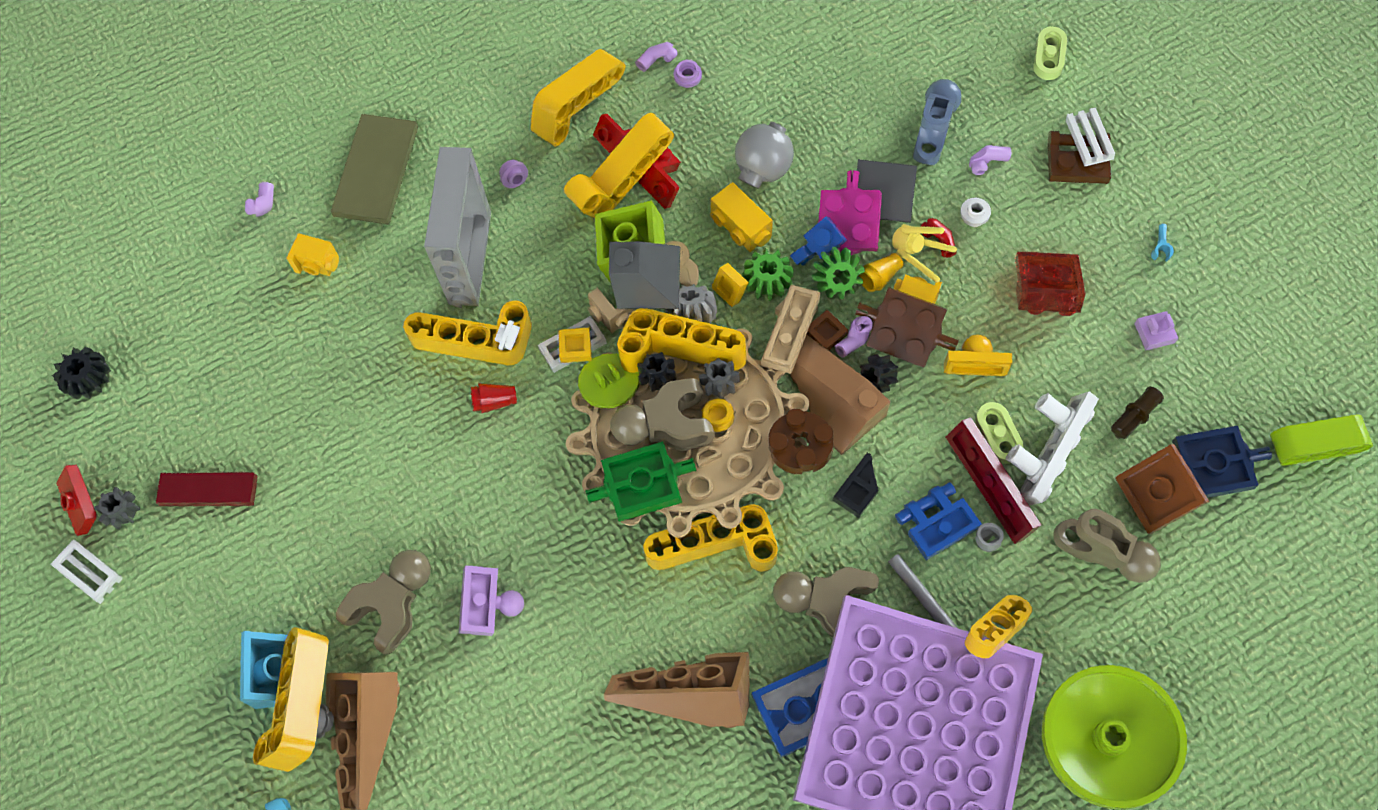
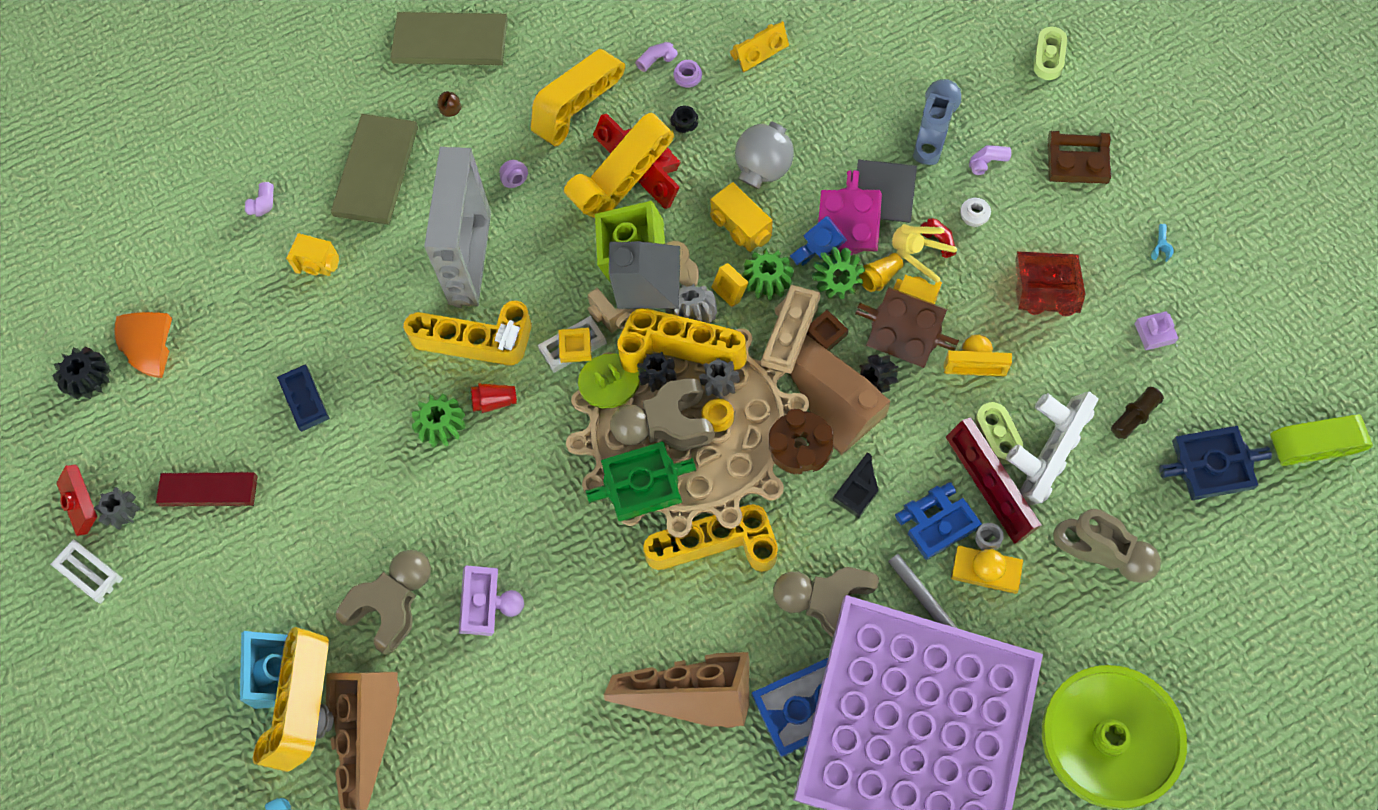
(143, 340): none -> orange brick
(303, 398): none -> dark blue plate
(427, 417): none -> bright green gear
(449, 38): none -> olive tile
(453, 104): none -> reddish brown hinge
(684, 113): none -> black plate
(761, 46): none -> yellow hinge
(856, 337): lavender arm -> none
(987, 569): none -> yellow tile
(997, 636): yellow beam -> none
(1099, 129): white tile -> none
(1161, 489): dark orange plate -> none

